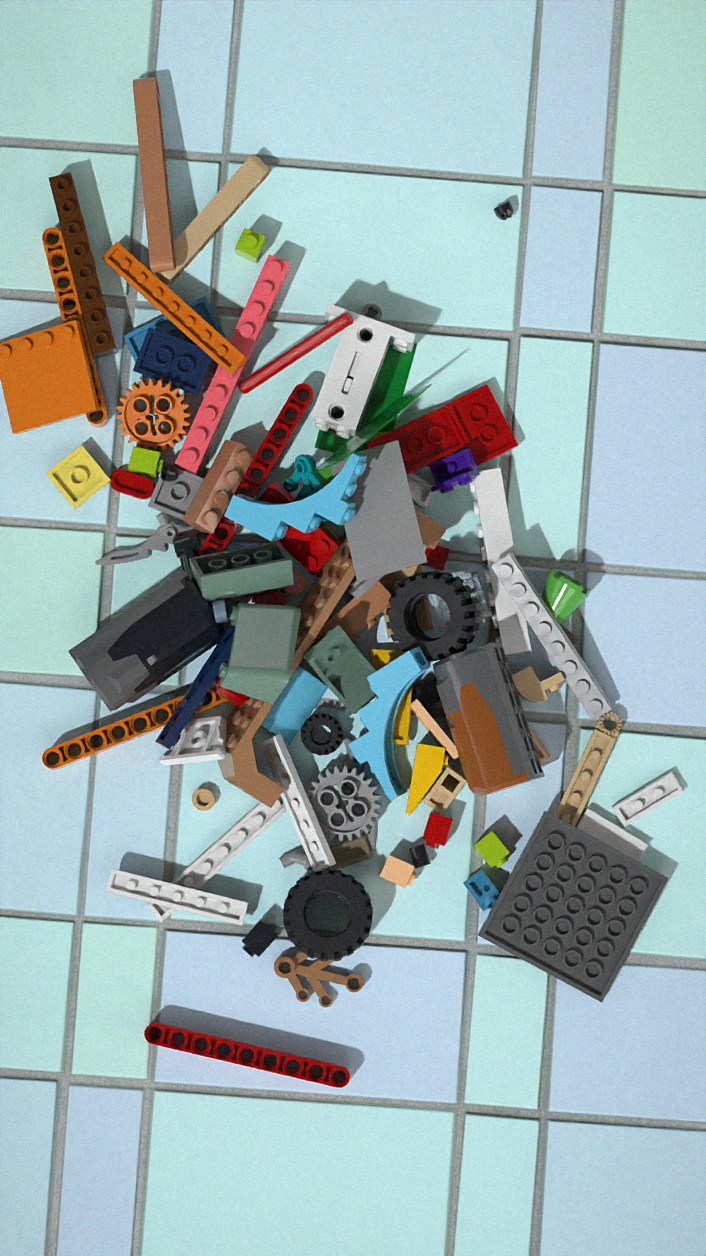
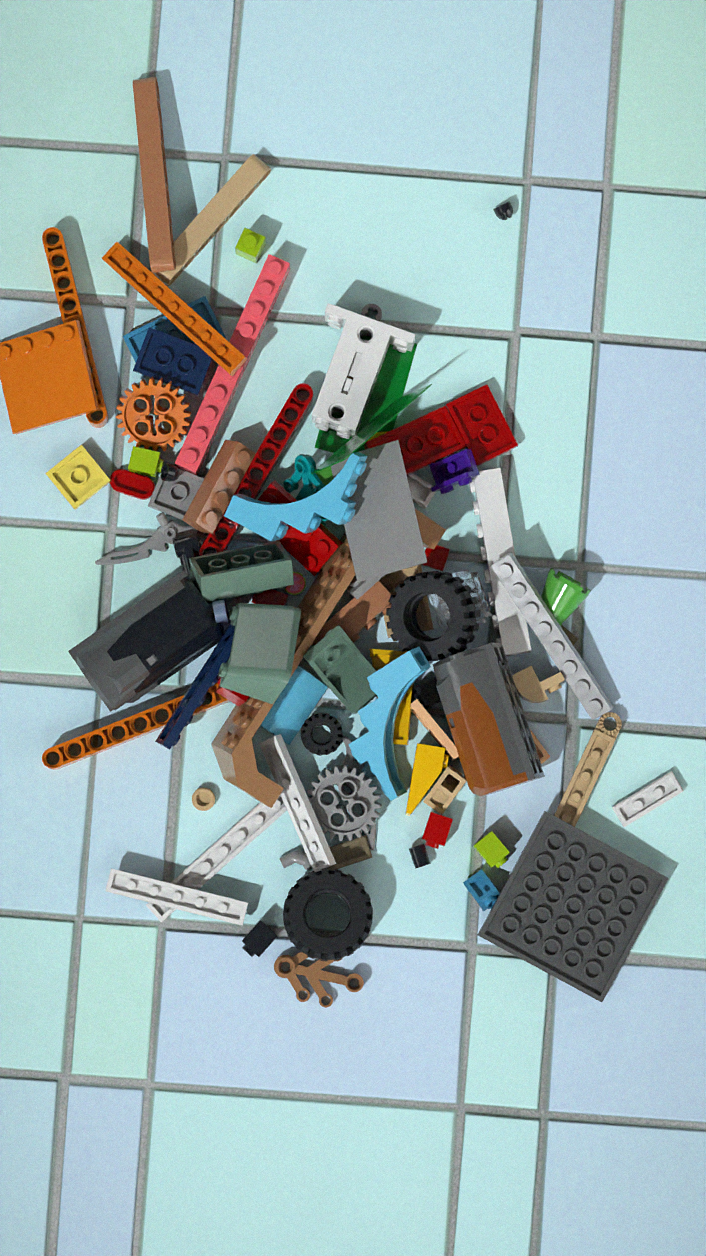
(82, 265): reddish brown piece -> none
(199, 742): white wing -> none
(235, 1054): red beam -> none
(295, 353): red axle -> none
(398, 872): light nougat brick -> none
(611, 835): white tile -> none

